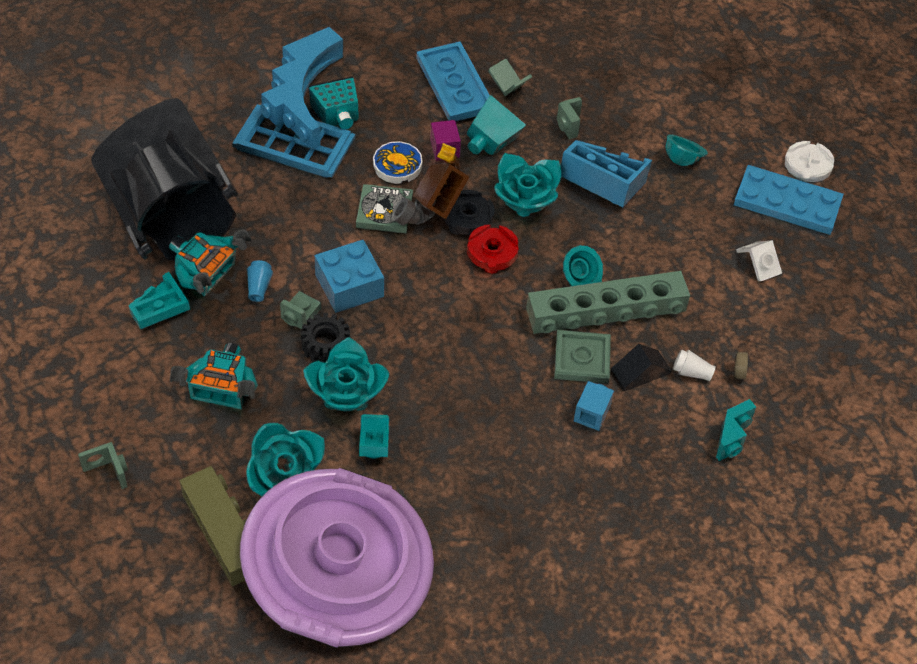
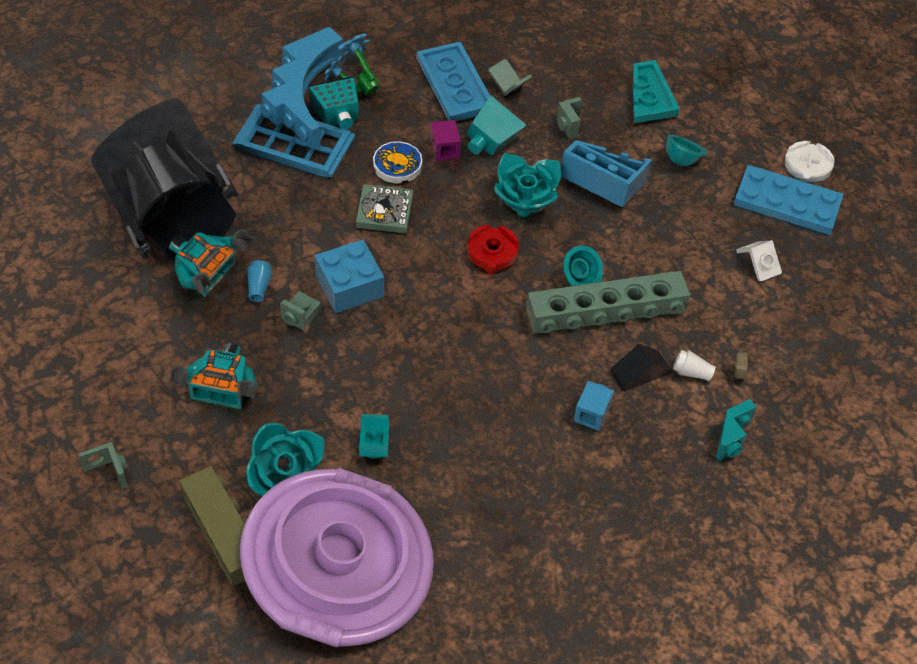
(159, 303): teal wing -> none
(319, 327): black tyre -> none
(346, 364): teal brick -> none
(367, 81): none -> plant
(435, 192): reddish brown torso -> none
(481, 208): black plate -> none
(582, 356): sand green tile -> none
(651, 94): none -> teal wing

